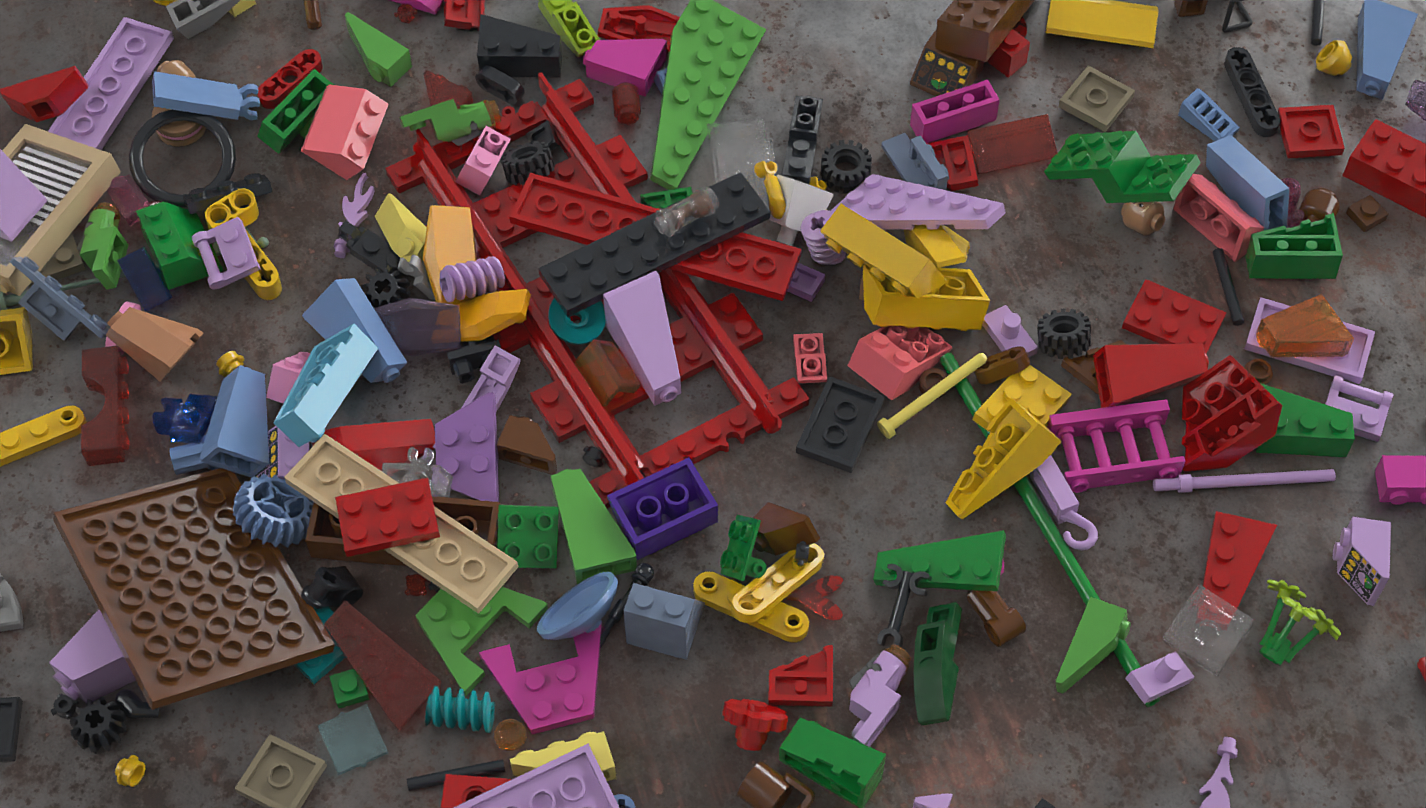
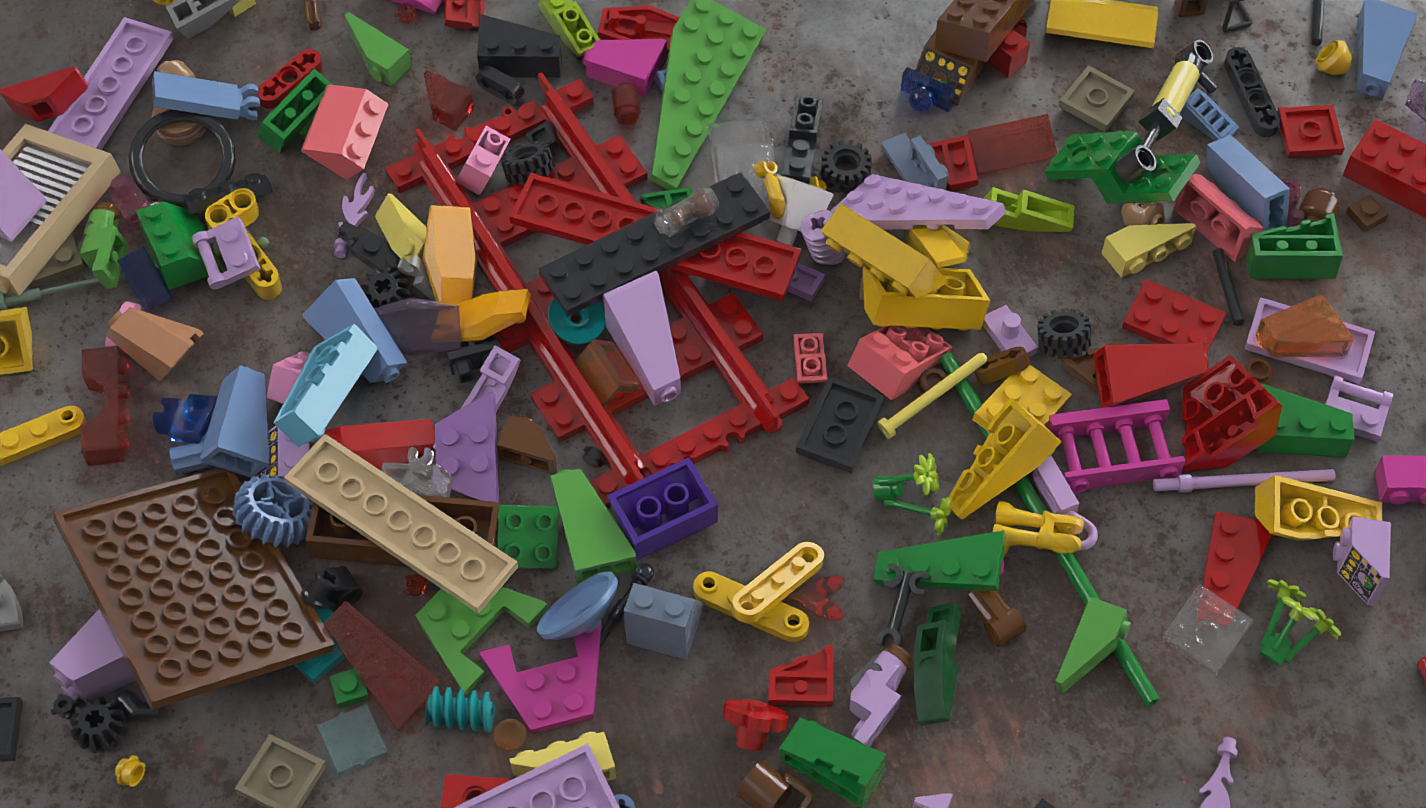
(53, 306): sand blue bracket -> none
(229, 362): yellow plate -> none
(387, 517): red plate -> none
(438, 778): black bar -> none
(453, 123): bright green plate -> none
(471, 278): lavender piece -> none
(737, 559): green hinge -> none
(782, 530): reddish brown slope -> none
(801, 553): black piece -> none
(925, 474): none -> plant
(926, 91): none -> clear blue tile
(955, 111): dark pink brick -> none
(1032, 212): none -> lime slope
(1050, 530): none -> yellow piece
(1140, 245): none -> light yellow slope
(1159, 677): lavender tile -> none
(1165, 112): none -> black piece
(1307, 510): none -> yellow wedge

